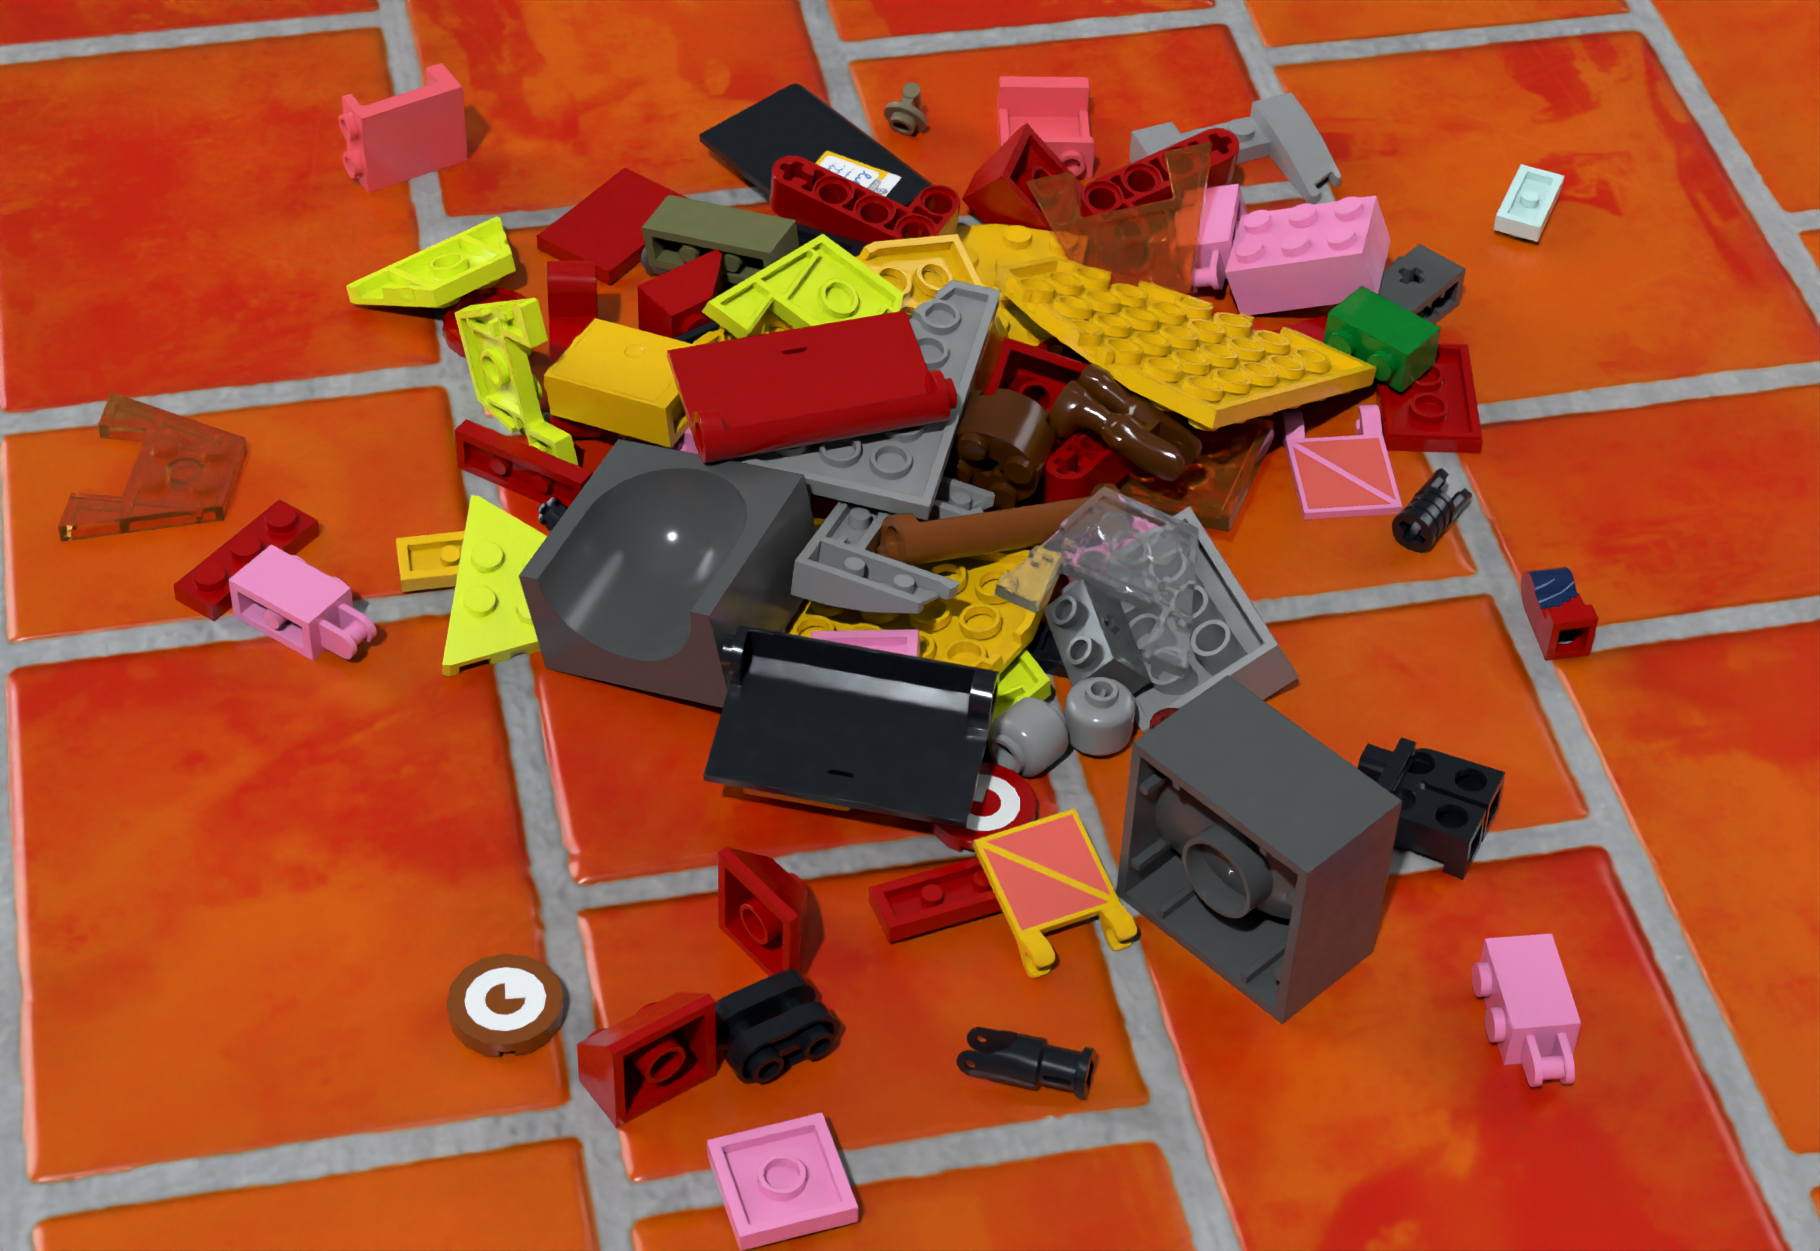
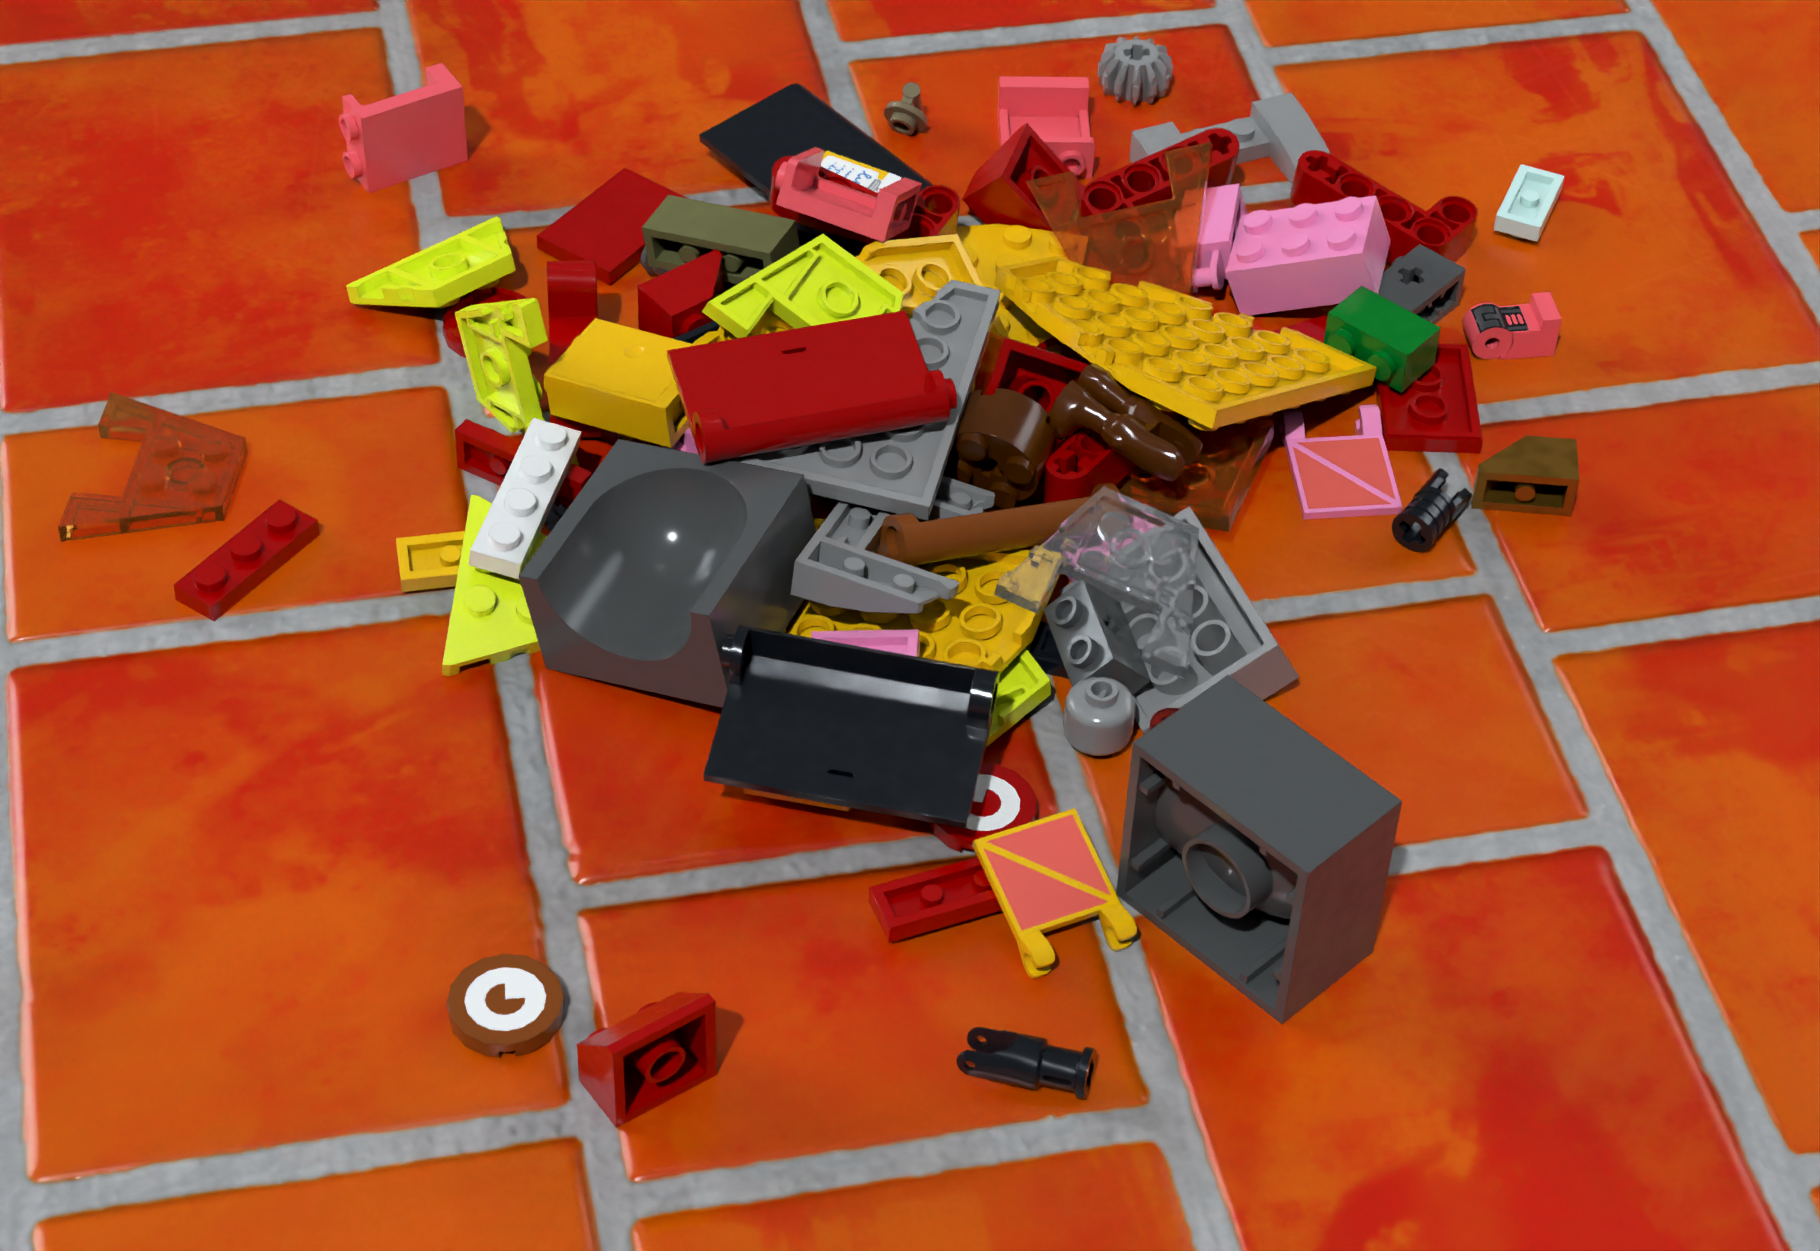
(298, 605): bright pink brick -> none
(525, 498): none -> white plate
(762, 909): red slope -> none
(773, 1026): black brick -> none
(781, 1181): bright pink plate -> none
(844, 207): none -> coral panel
(1028, 736): light grey head -> none
(1135, 70): none -> light grey gear
(1442, 228): none -> red beam
(1443, 798): black hips -> none
(1513, 329): none -> coral leg
(1528, 1005): bright pink brick -> none
(1529, 477): none -> pearl gold slope
(1555, 606): red leg -> none

